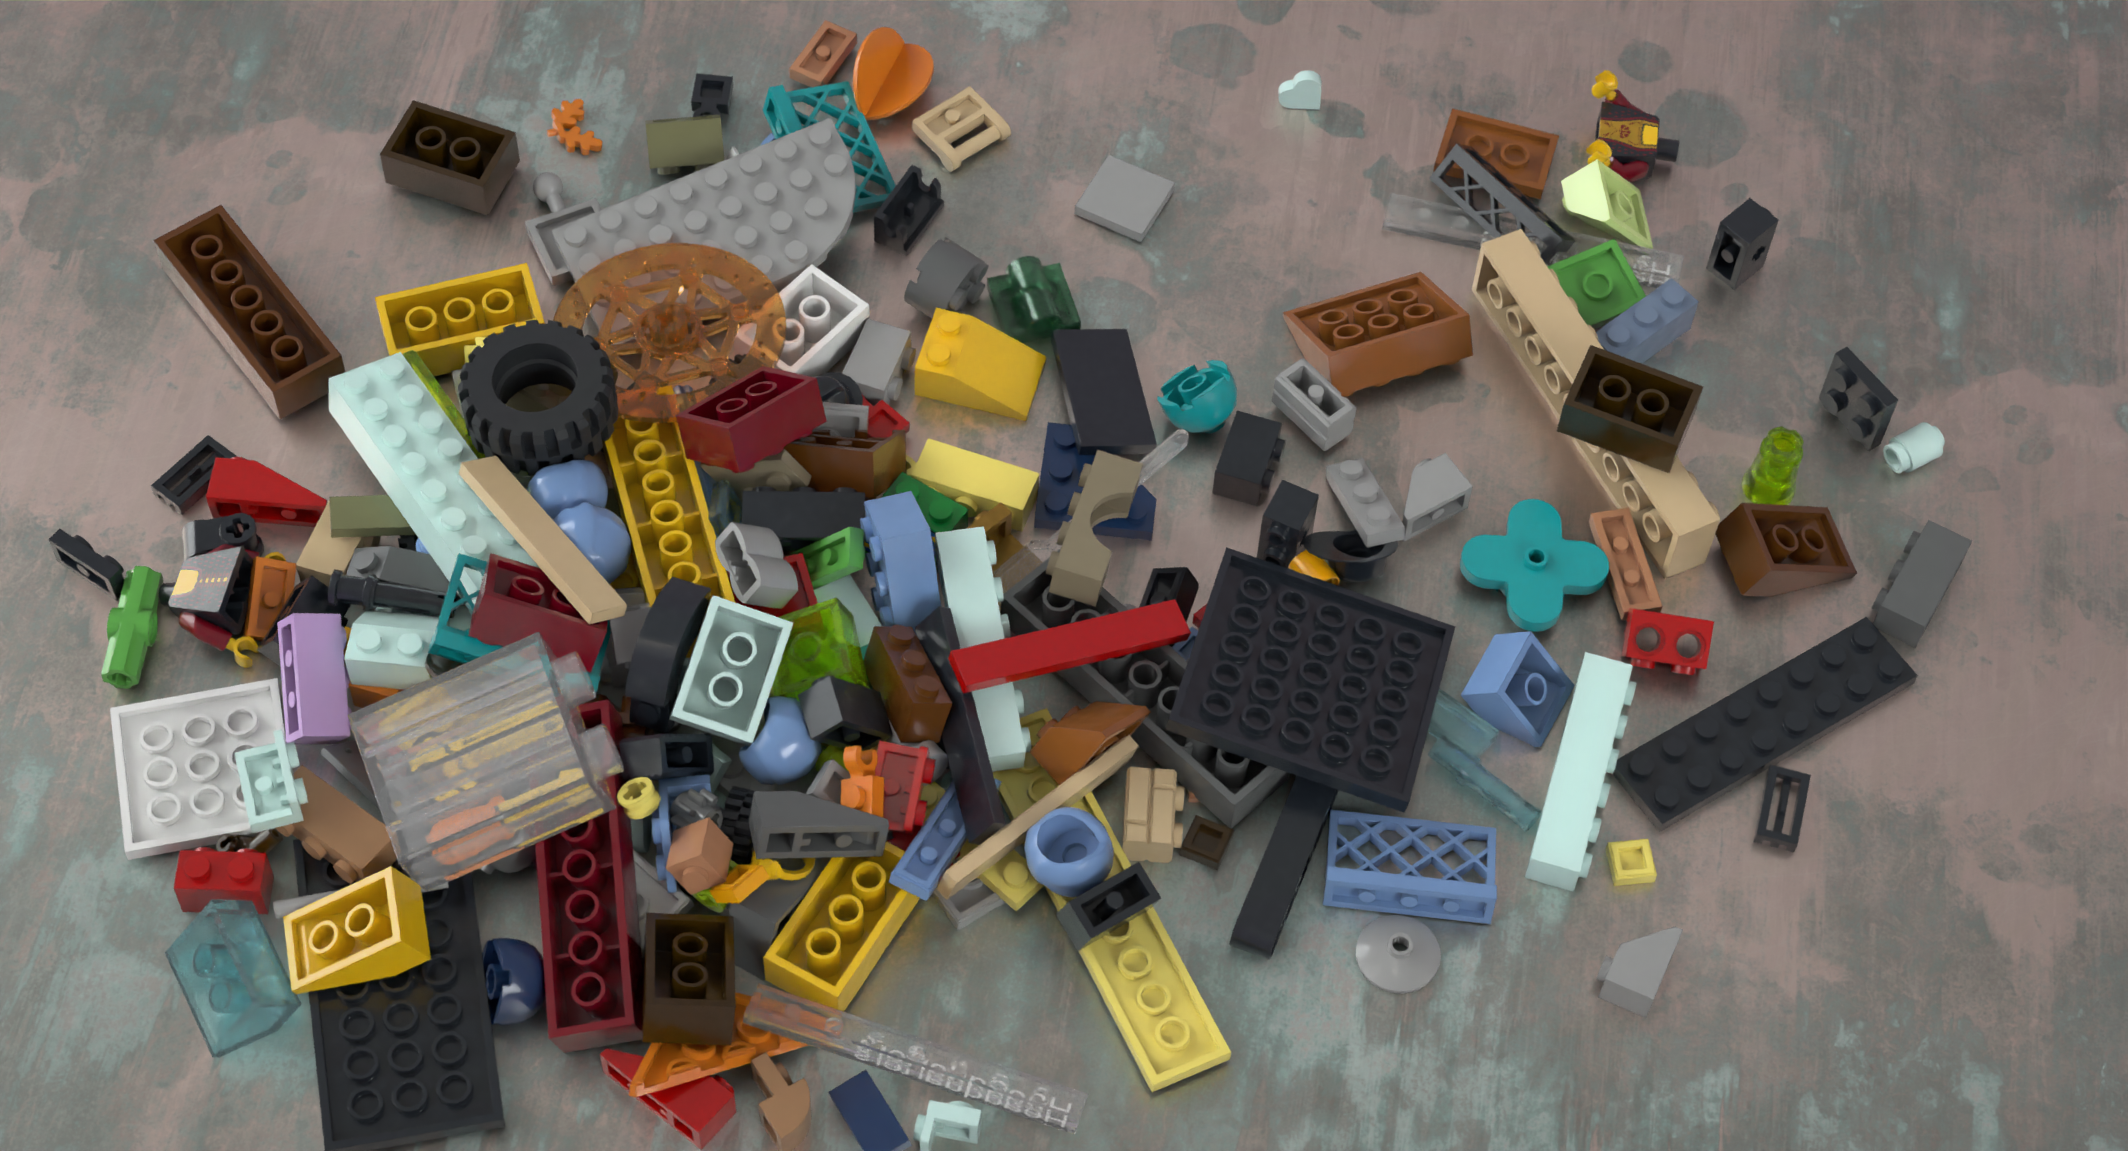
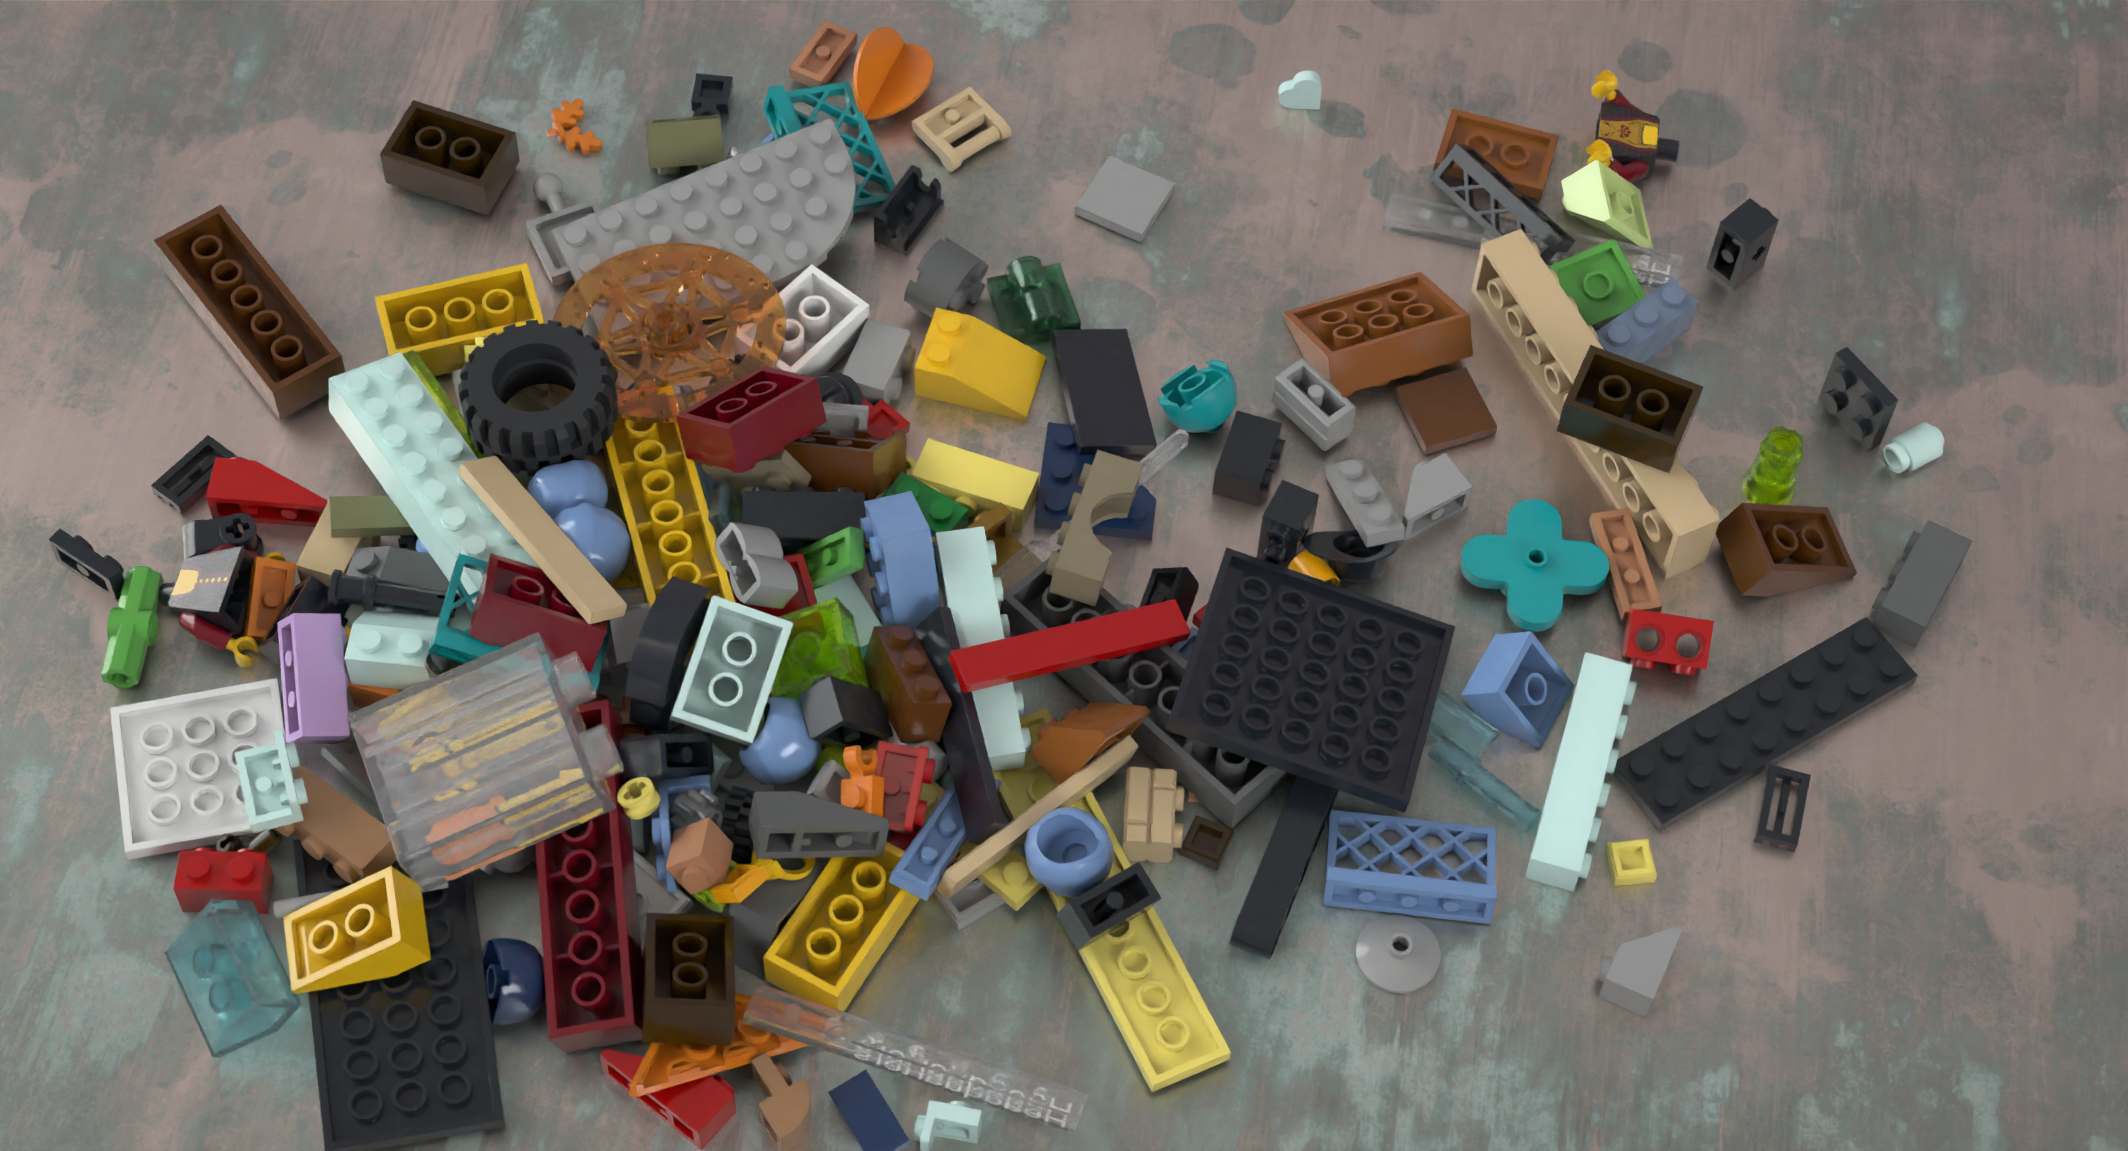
(1445, 410): none -> reddish brown tile

